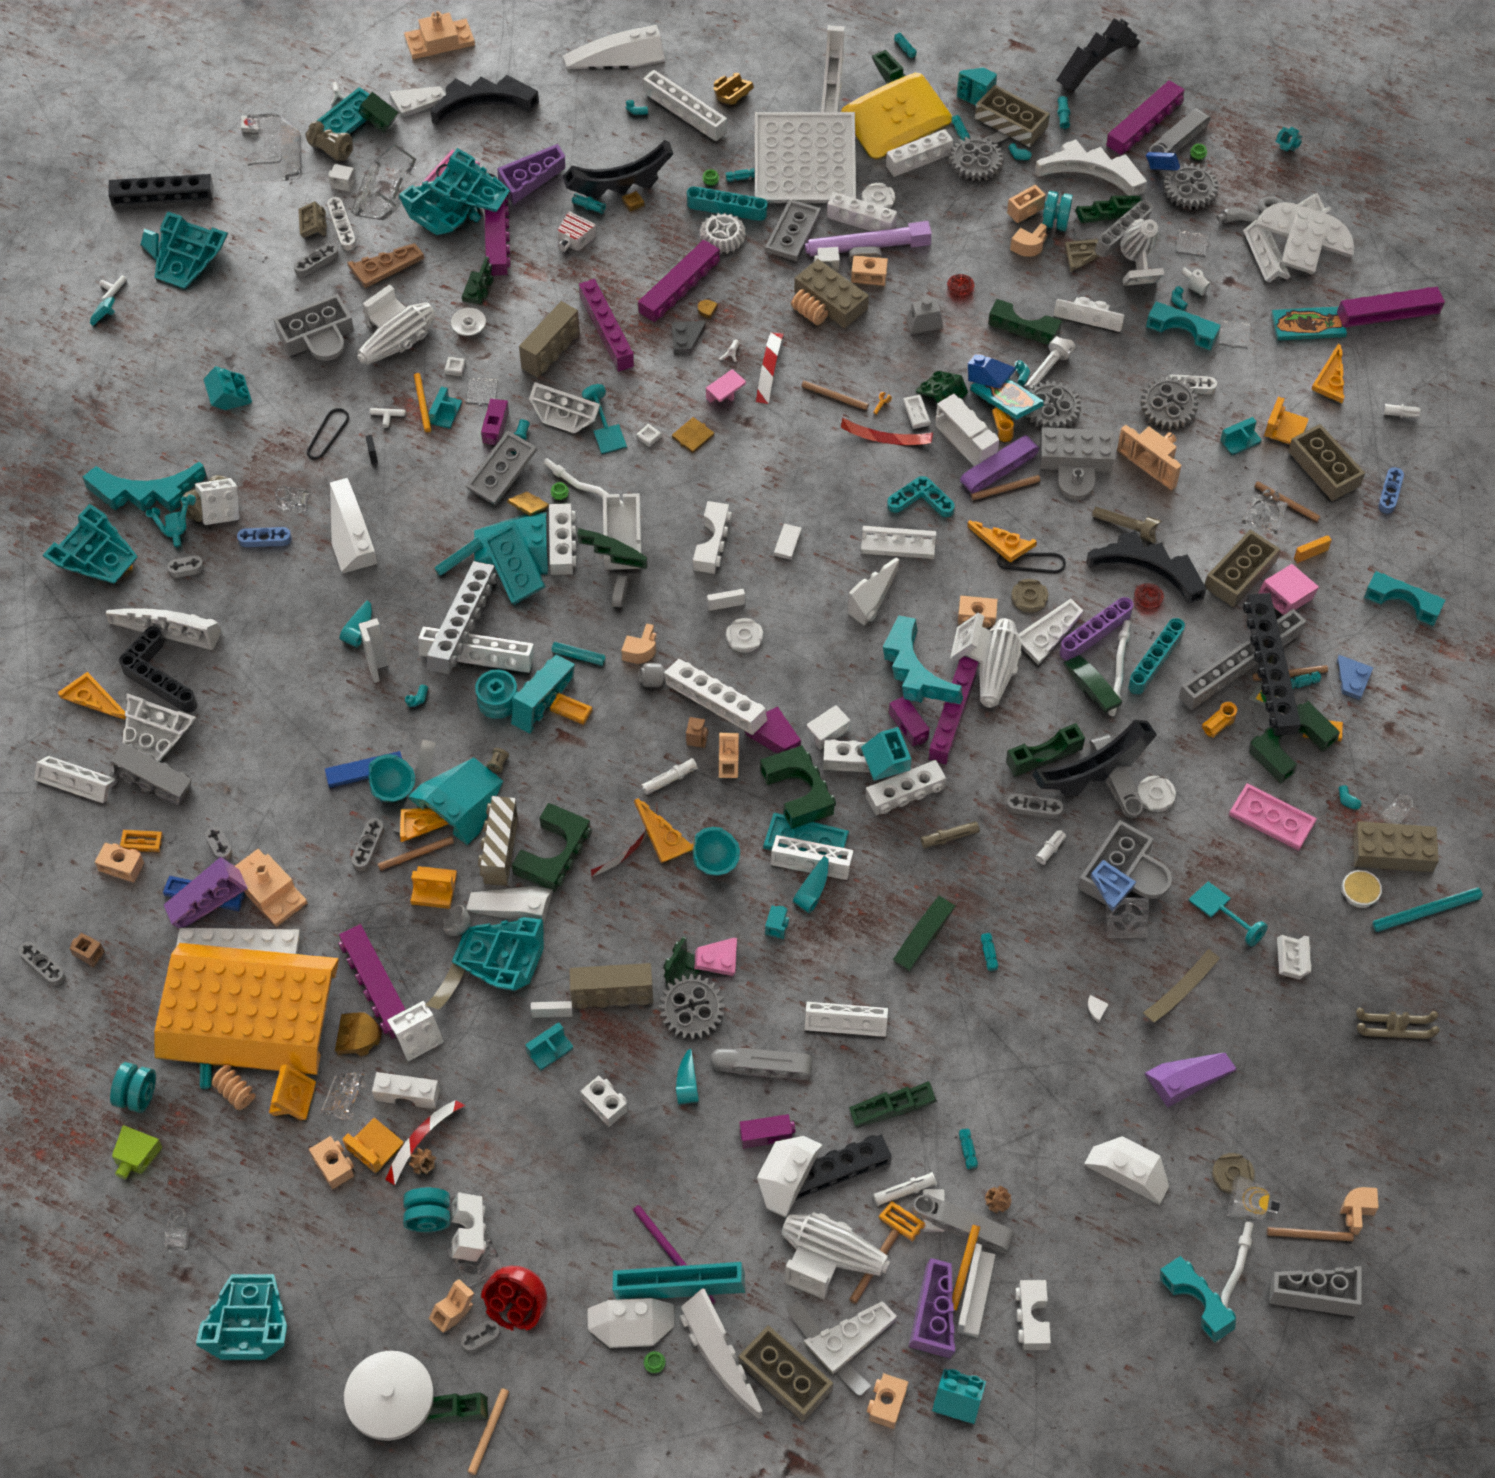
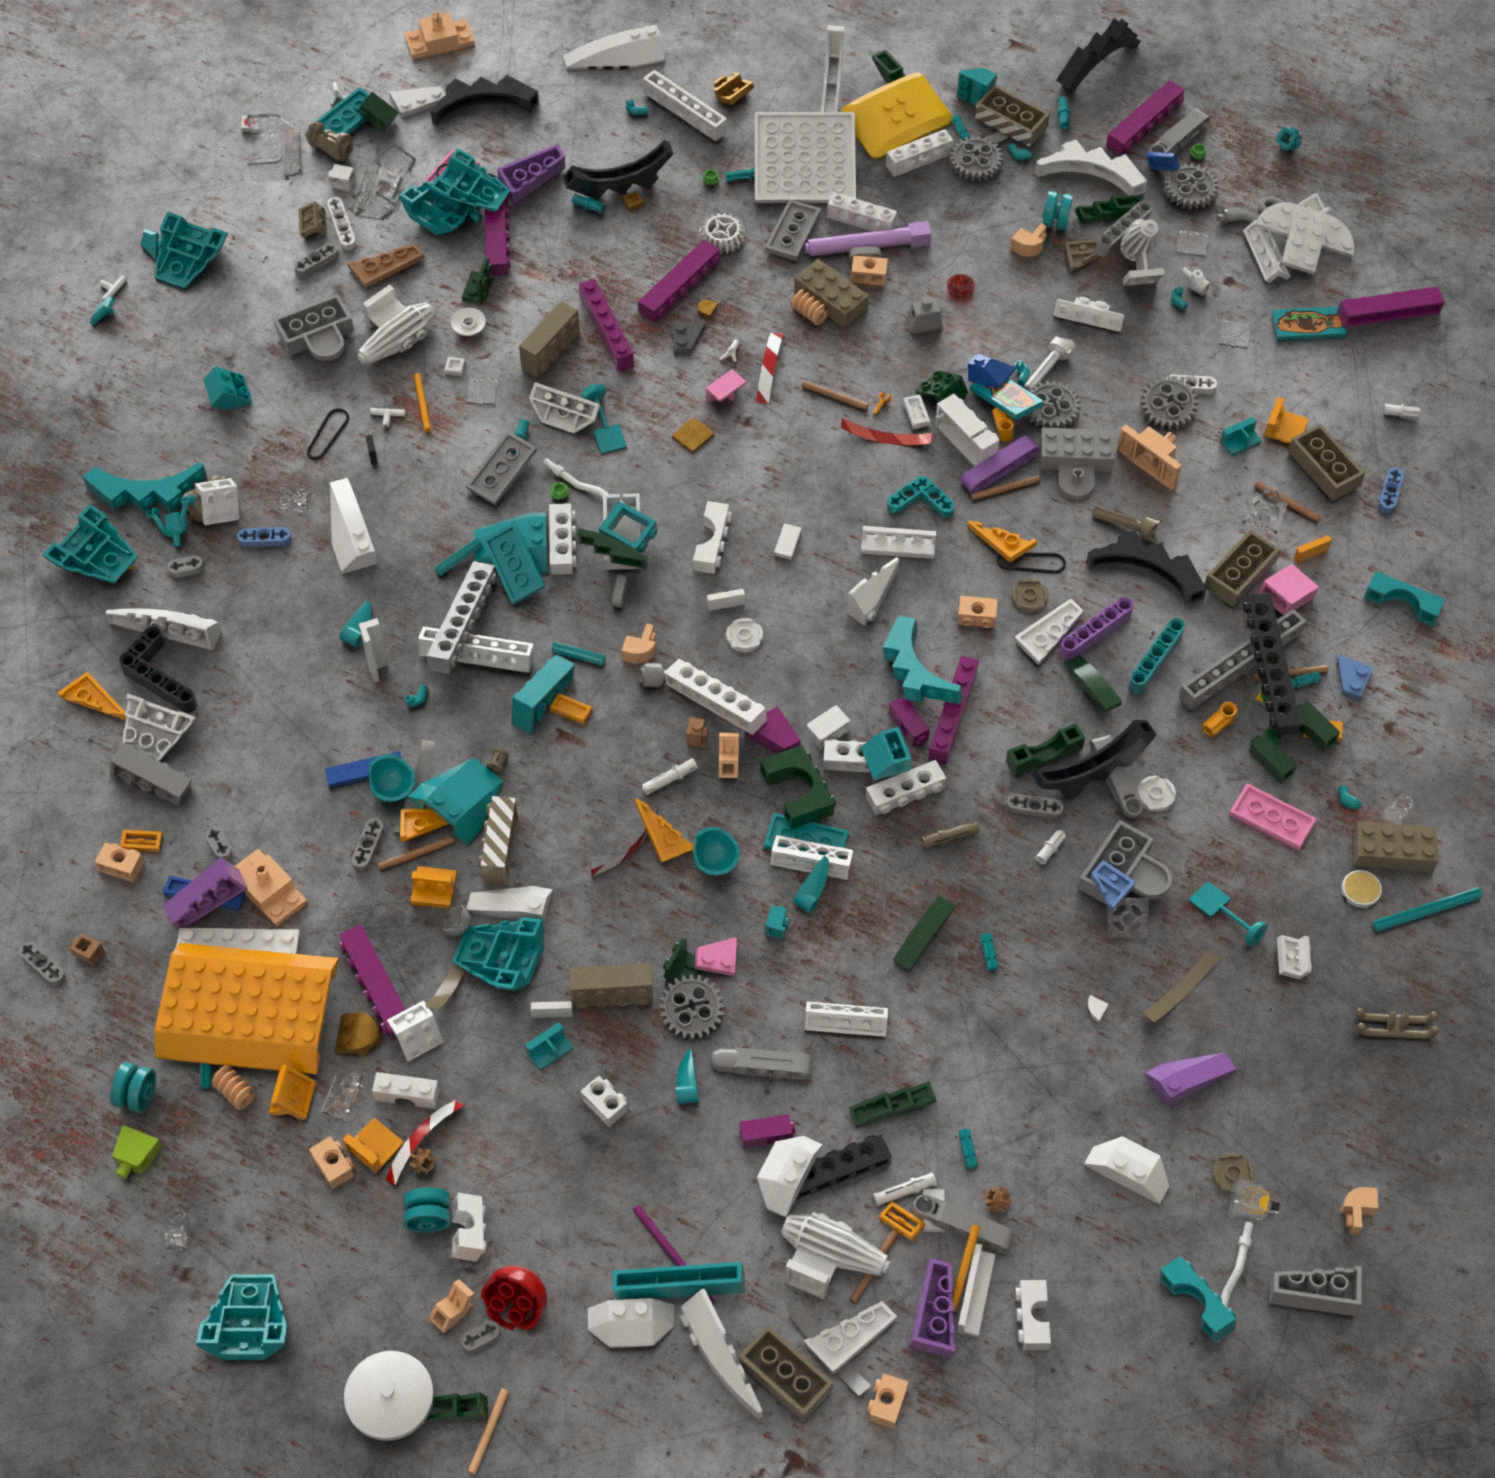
(74, 778): white fence -> none
(161, 190): black brick -> none
(444, 409): teal panel -> none
(494, 421): magenta brick -> none
(495, 693): teal wheel -> none
(528, 503): pearl gold piece -> none
(551, 871): dark green arch -> none
(575, 232): white torso -> none
(617, 514): none -> teal window
(648, 435): white tile -> none
(654, 1362): bright green plate -> none
(726, 202): teal beam -> none
(829, 256): white brick -> none
(879, 195): white tile -> none
(905, 45): teal axle -> none
(959, 1395): teal slope -> none
(994, 649): white piece -> none
(1026, 204): light nougat brick -> none
(1040, 330): dark green arch -> none
(1123, 638): white bar -> none
(1153, 590): clear red gear -> none
(1166, 317): teal arch -> none
(1311, 1234): medium nougat bar -> none
(1330, 380): light orange wing -> none

